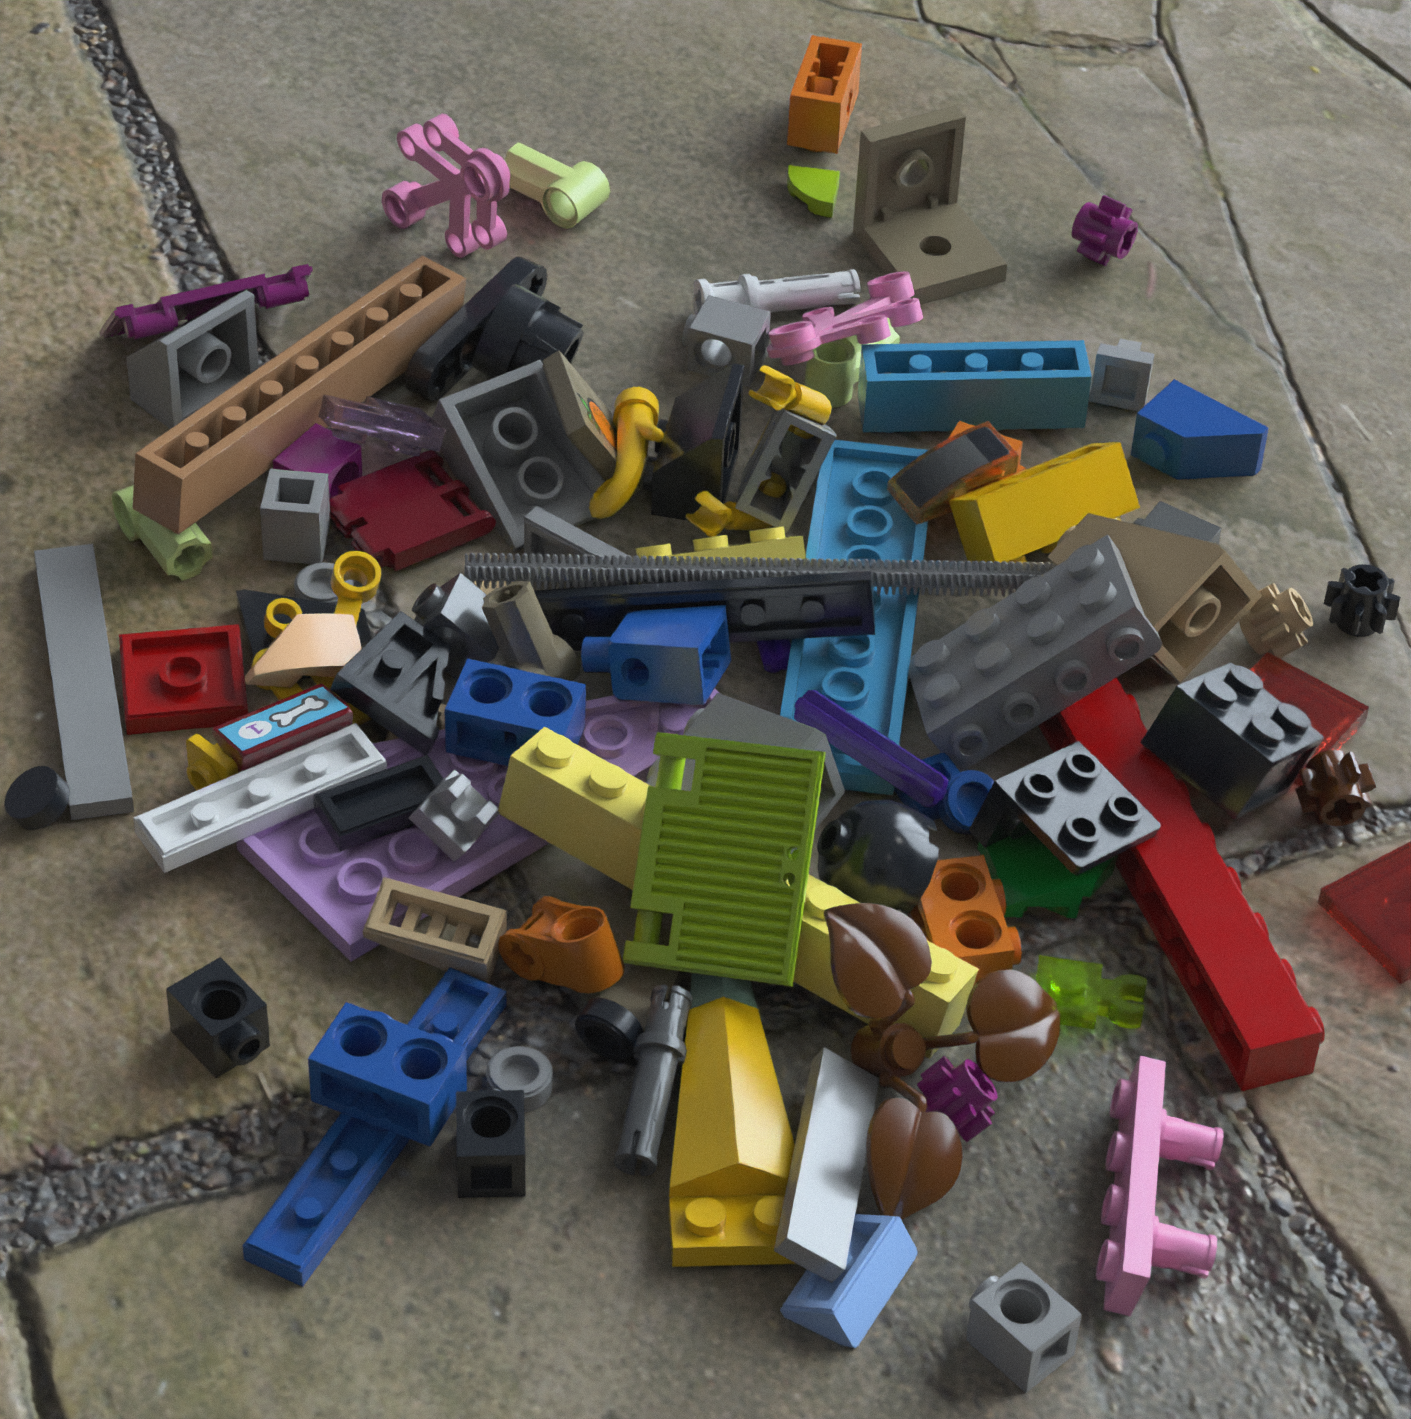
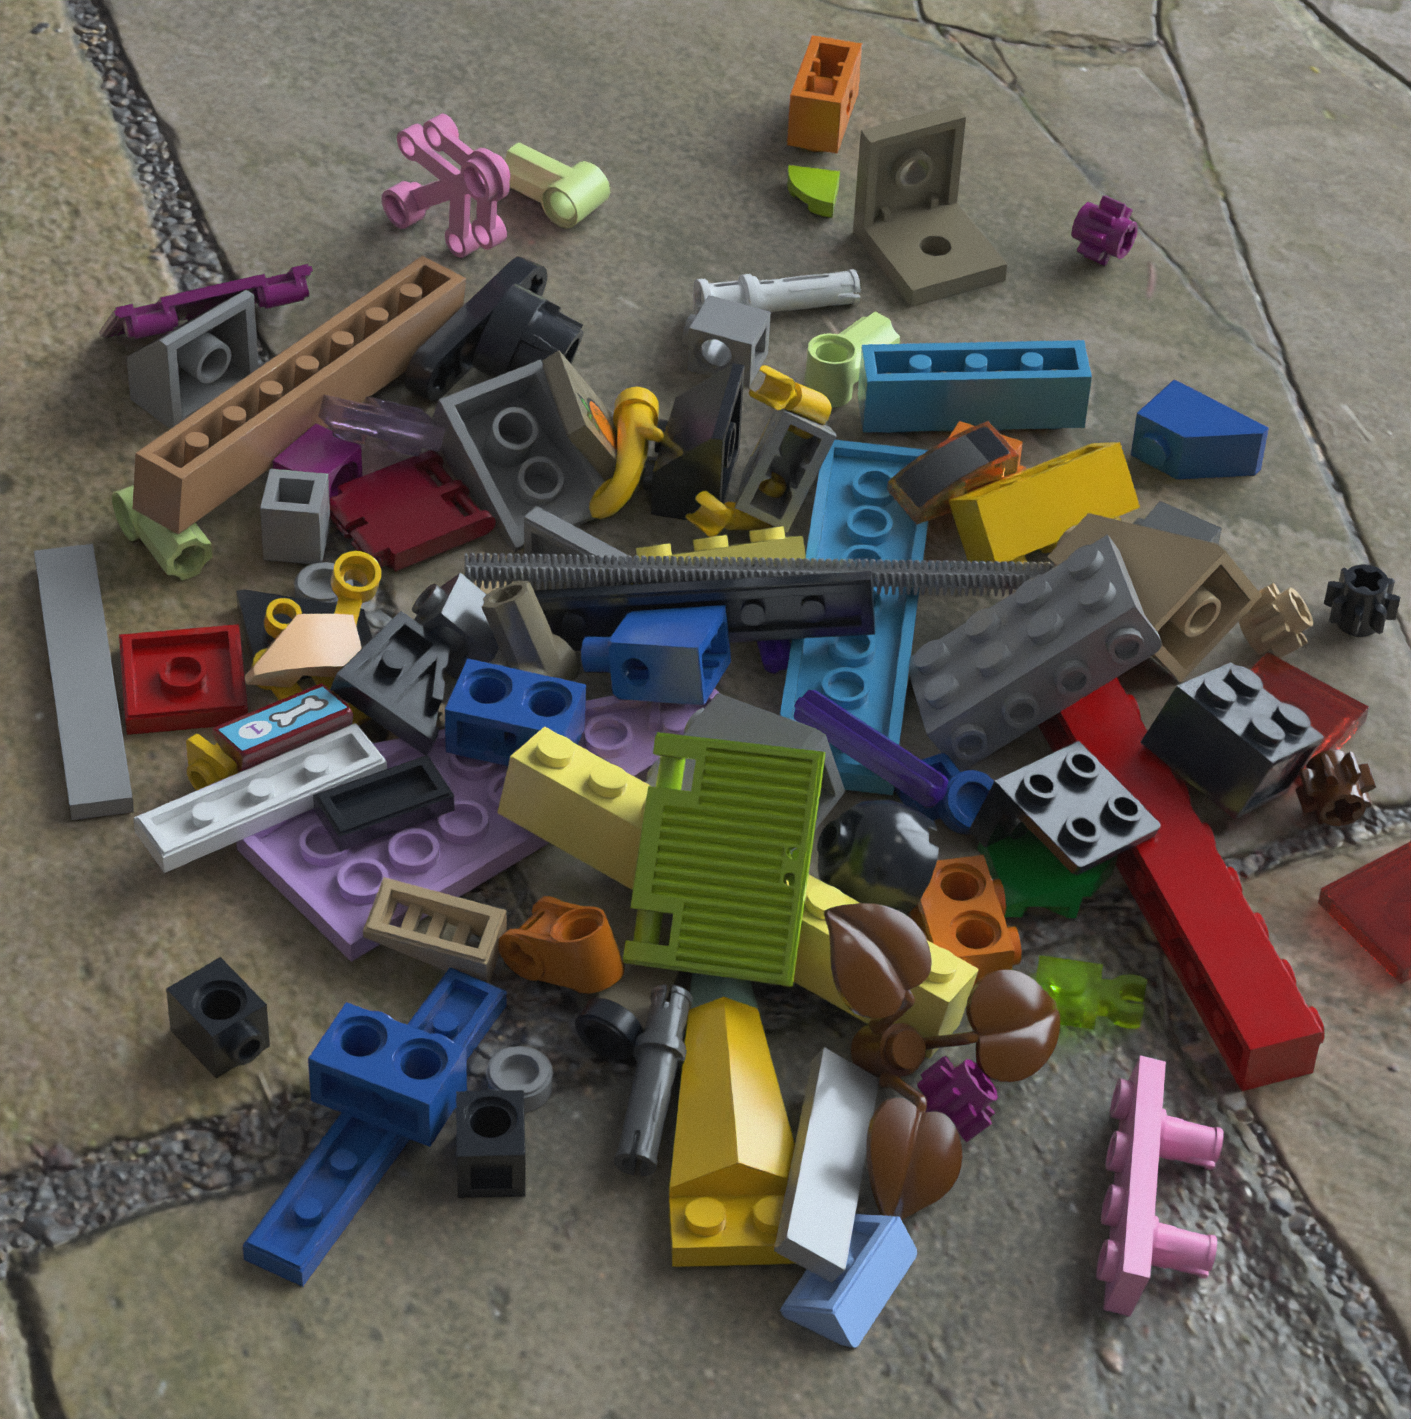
(37, 798): black tile -> none
(454, 815): light grey tile -> none
(868, 320): bright pink plant -> none
(1029, 1349): light grey brick -> none
(1122, 375): light grey tile -> none

